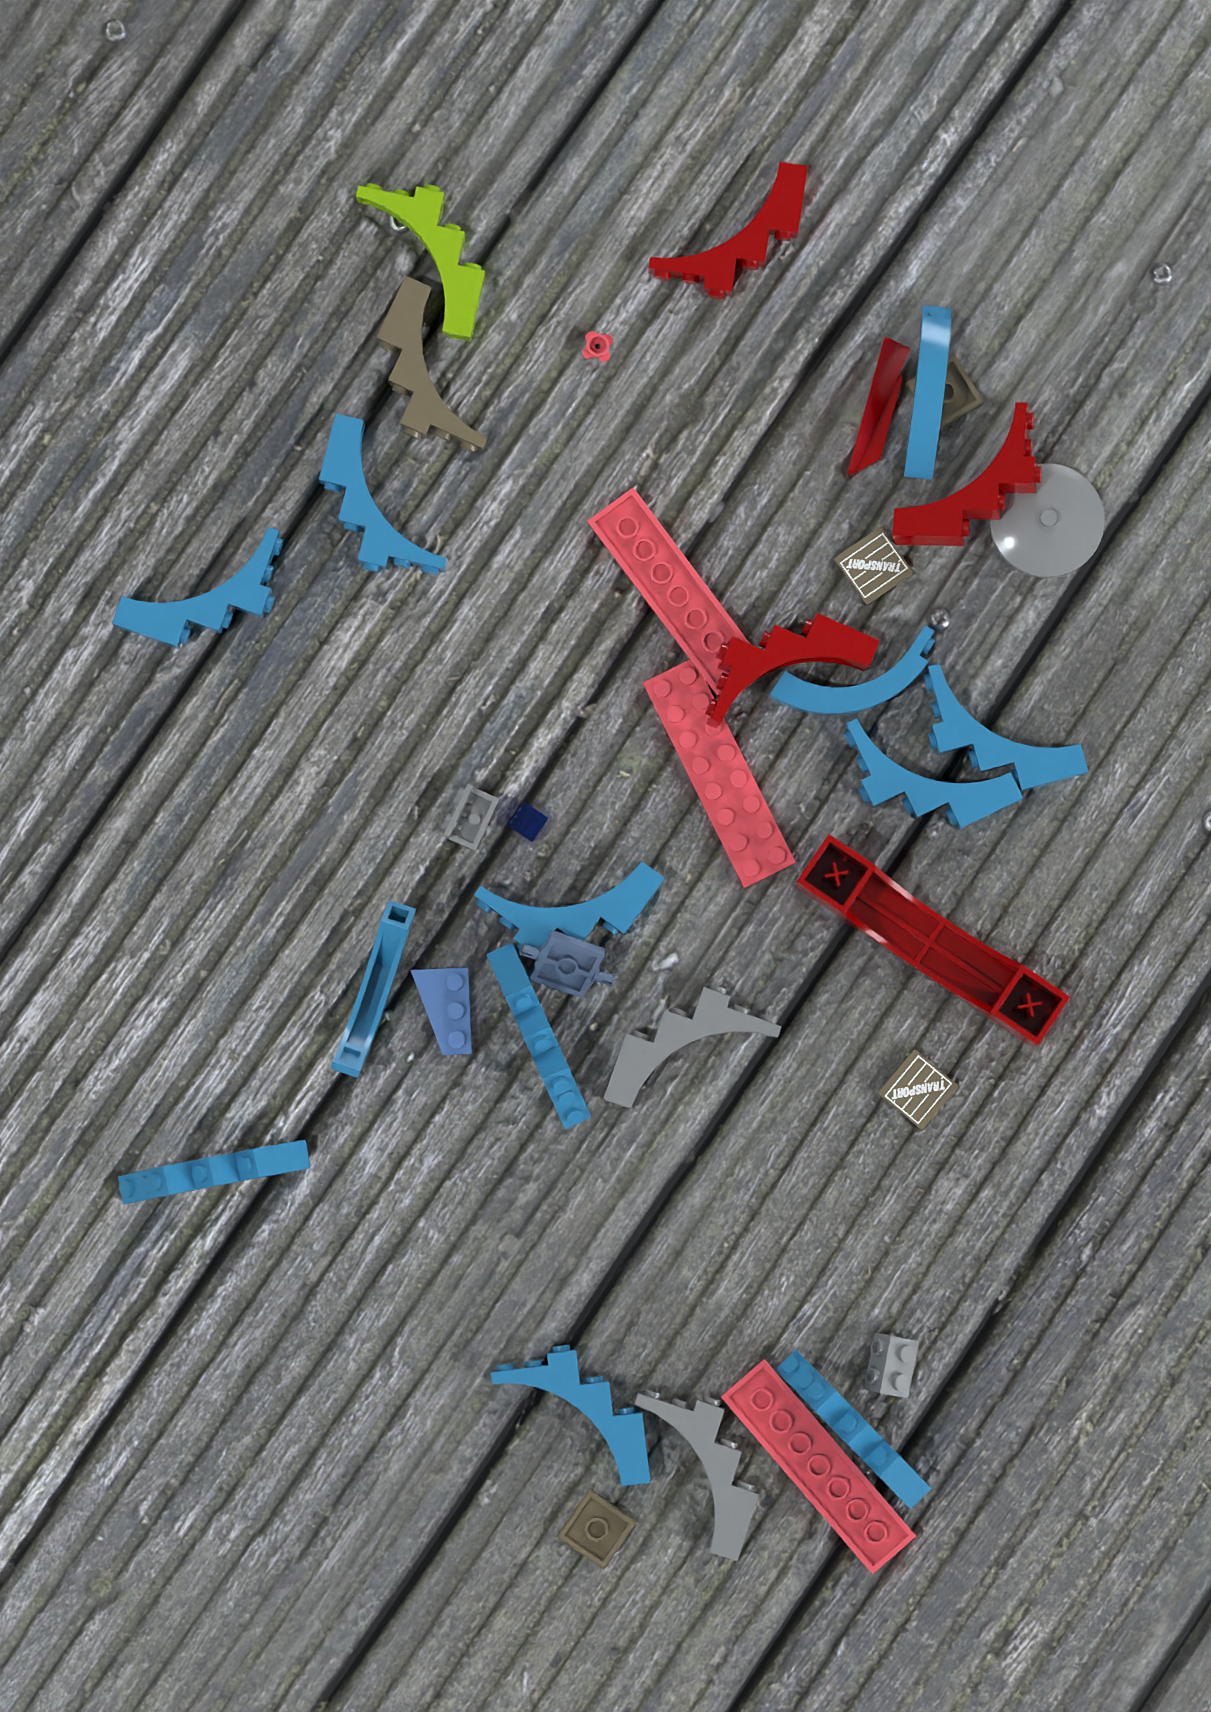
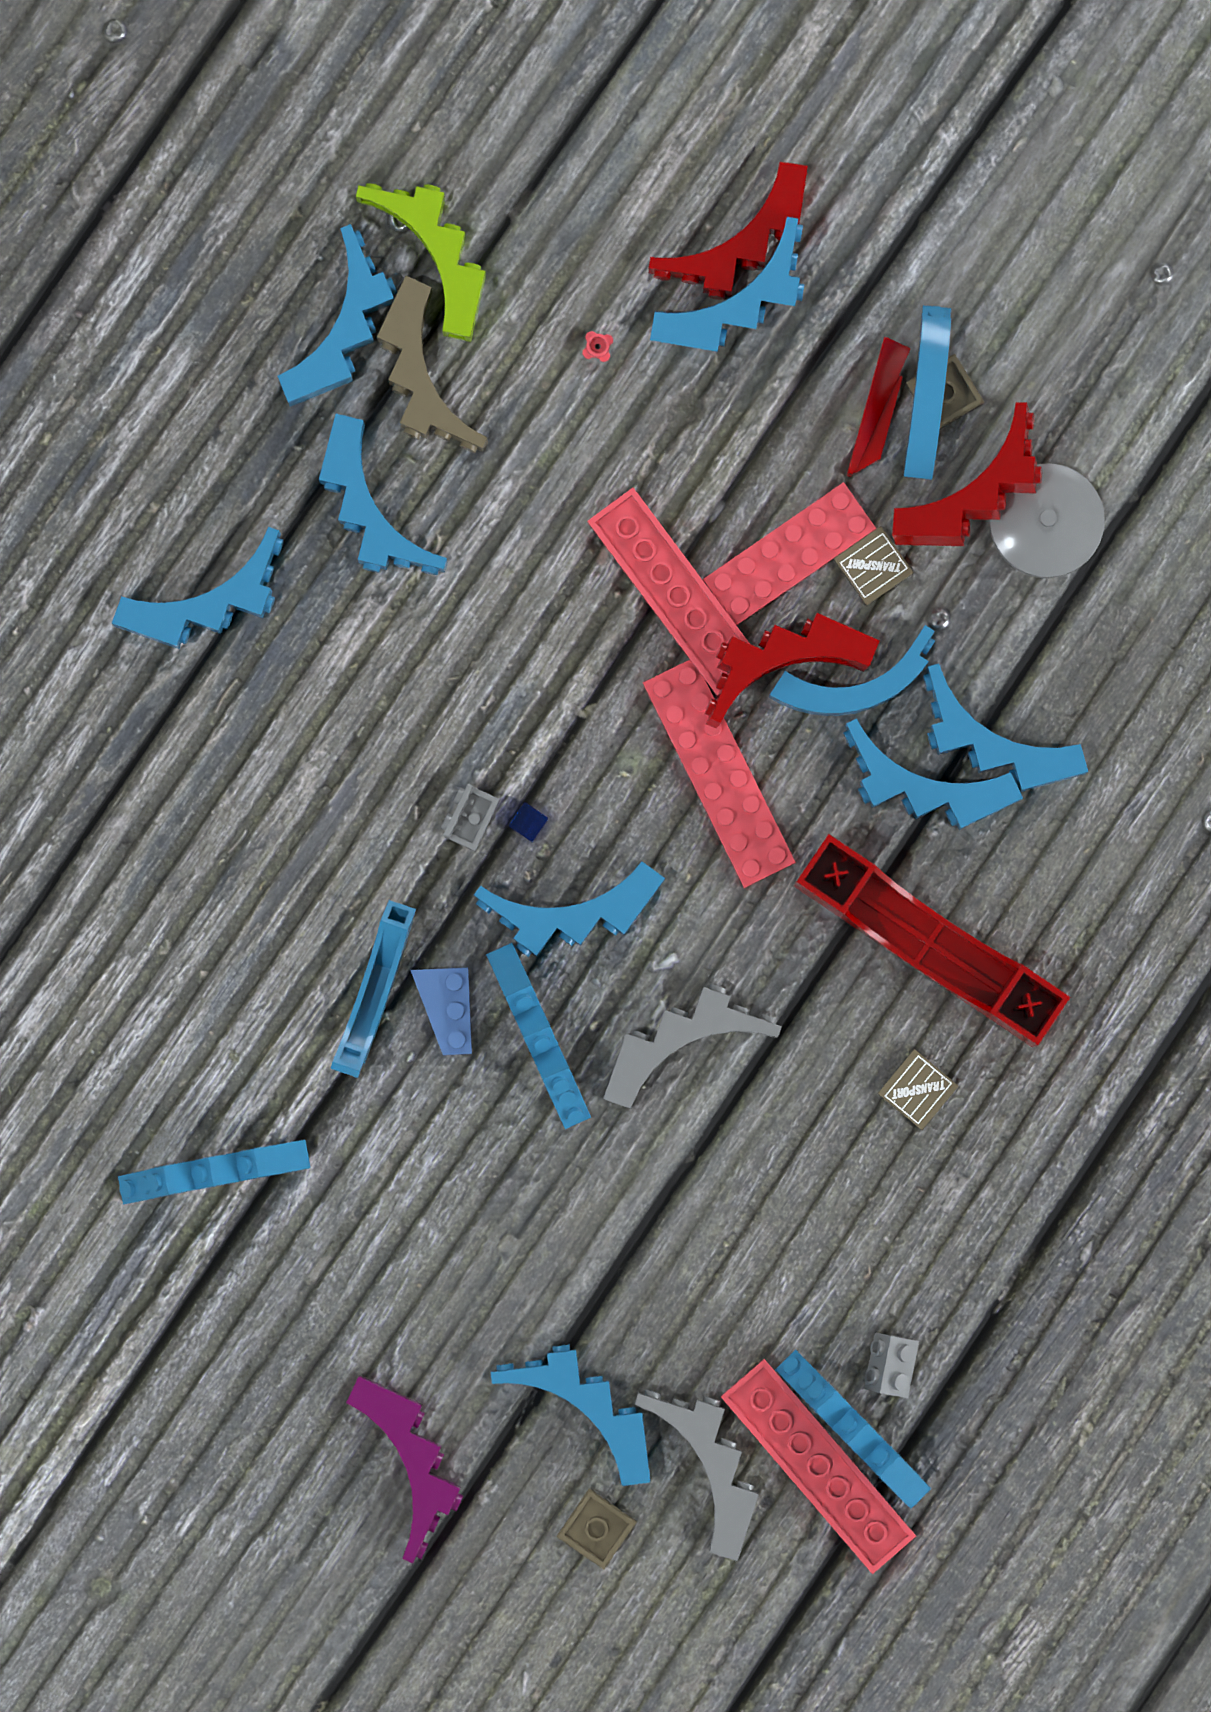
(365, 294): none -> dark azure arch
(430, 1493): none -> magenta arch
(567, 964): sand blue plate -> none
(704, 326): none -> dark azure arch
(789, 554): none -> coral plate

